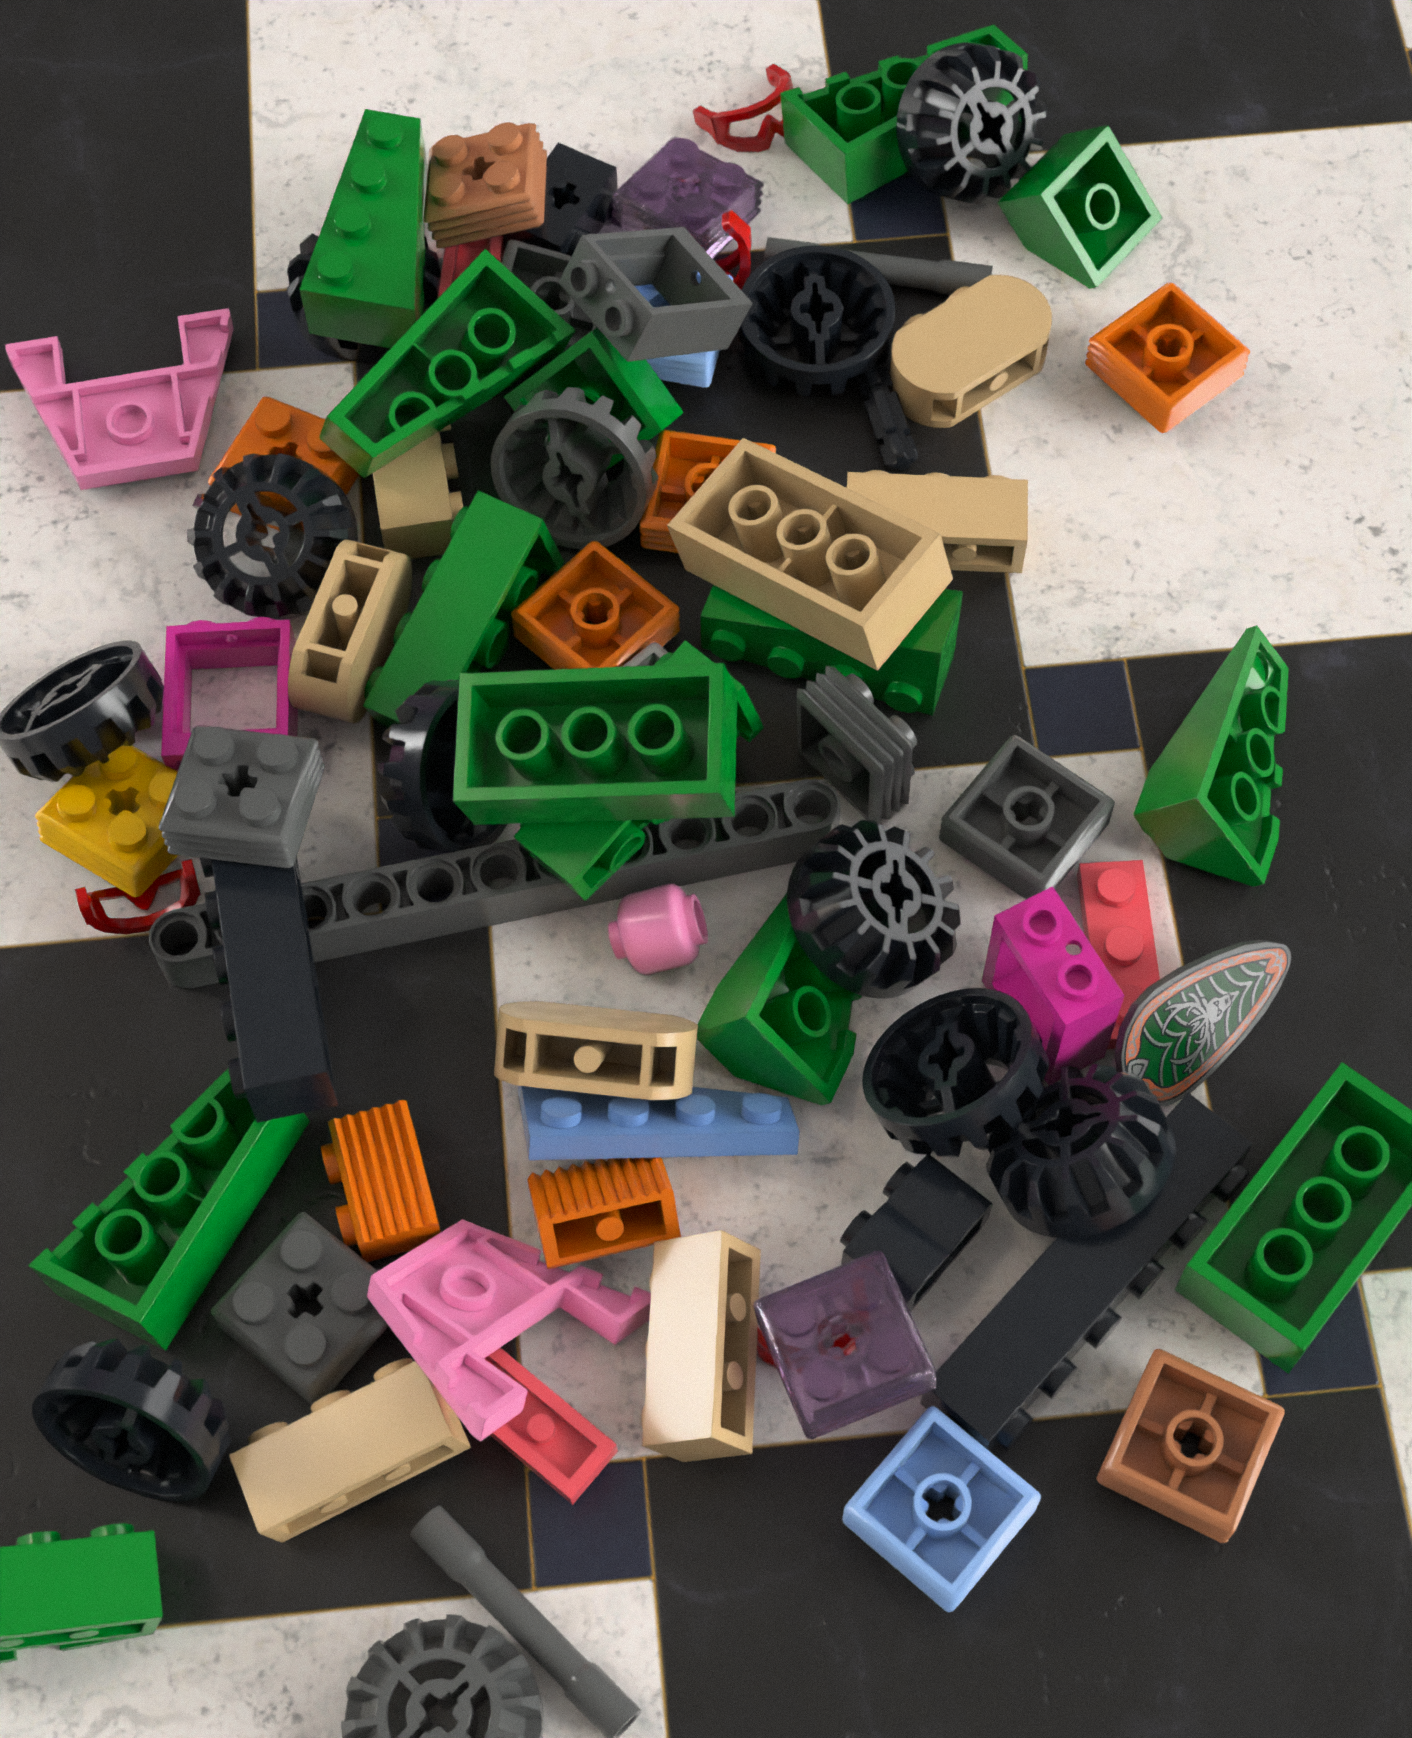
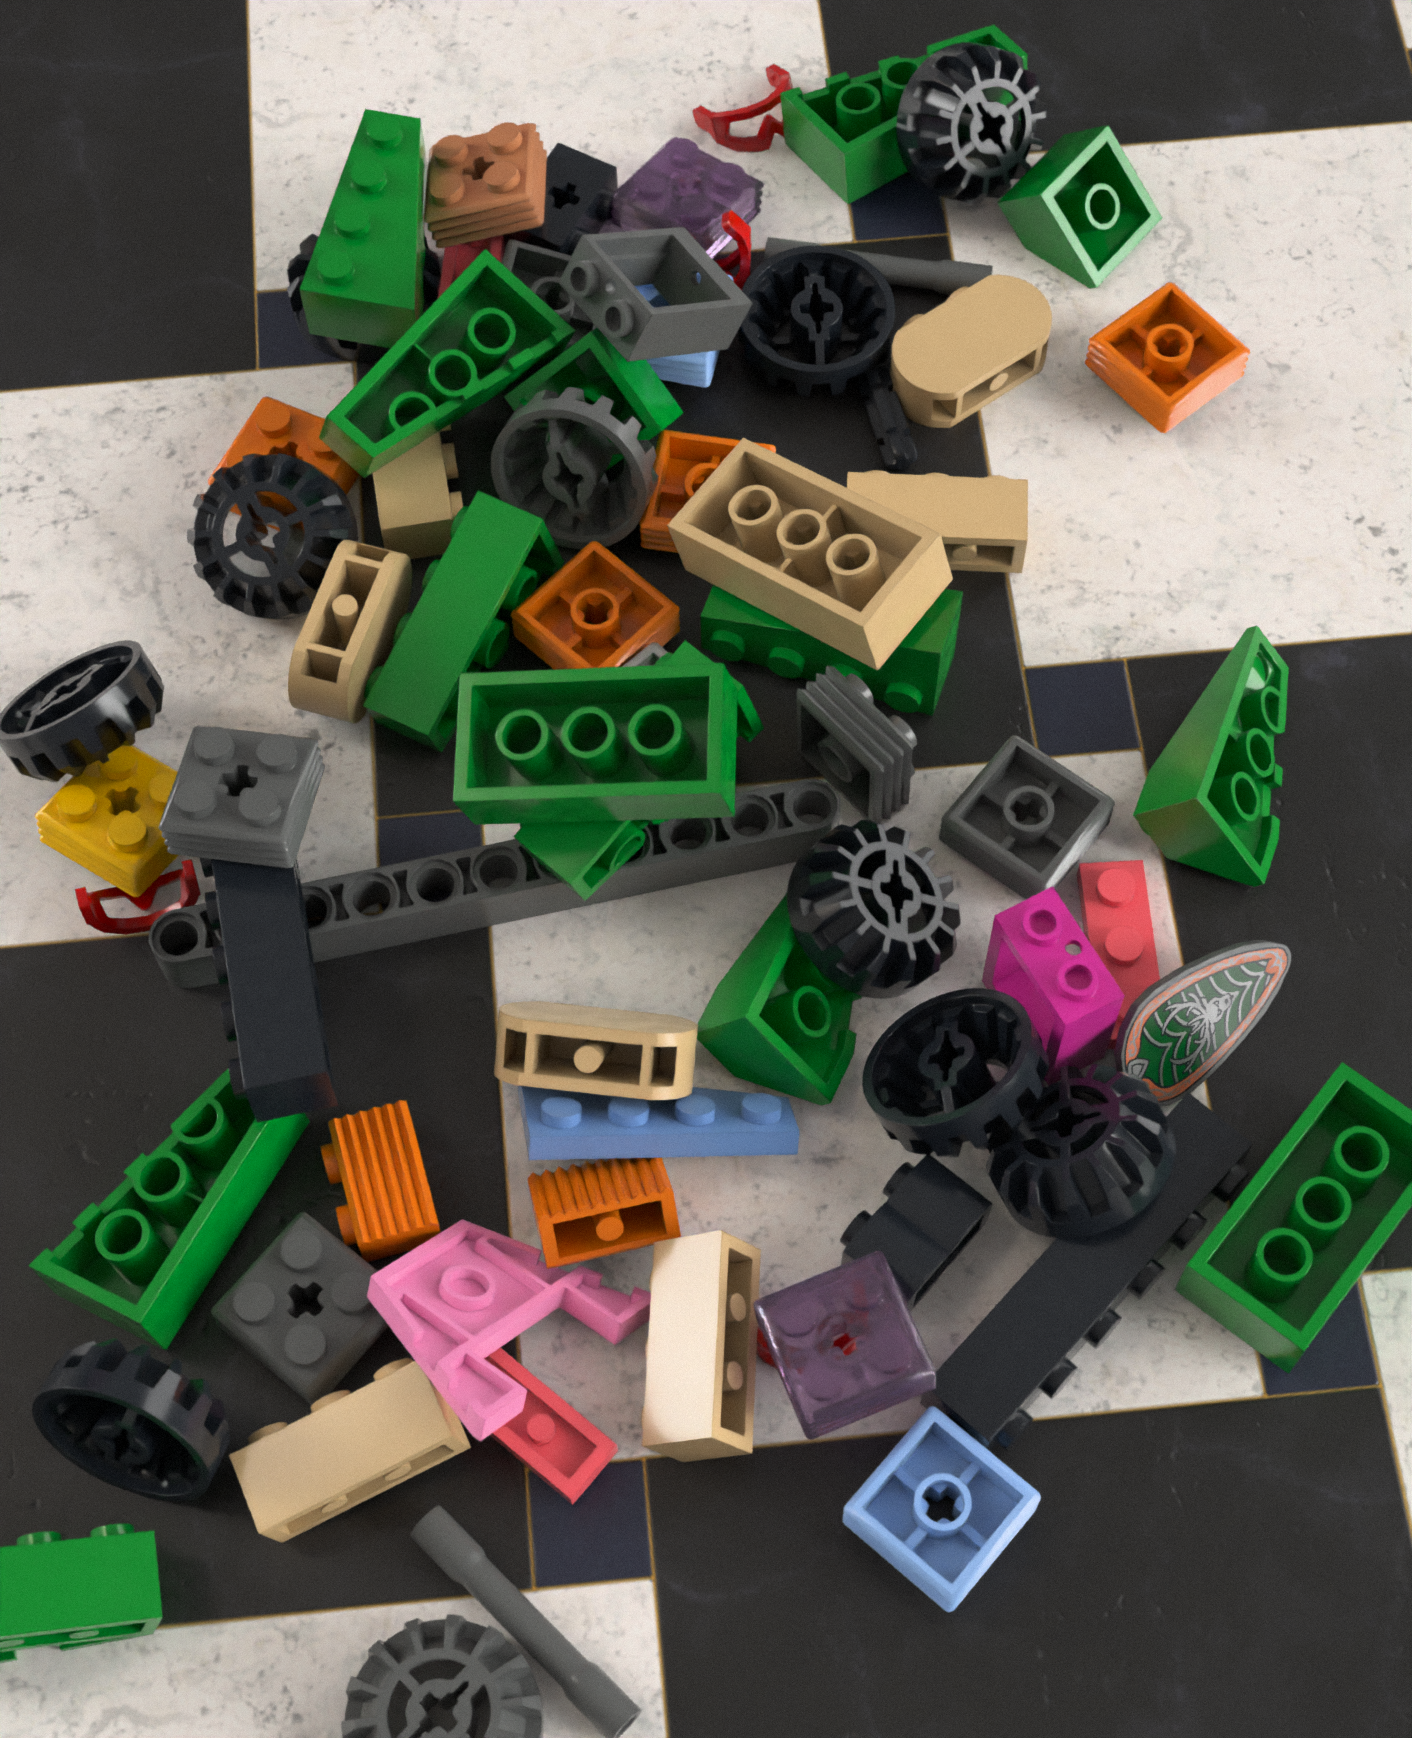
(134, 421): bright pink wing -> none
(222, 645): dark pink window -> none
(423, 773): black gear -> none
(658, 929): bright pink head -> none
(1233, 1432): nougat brick -> none

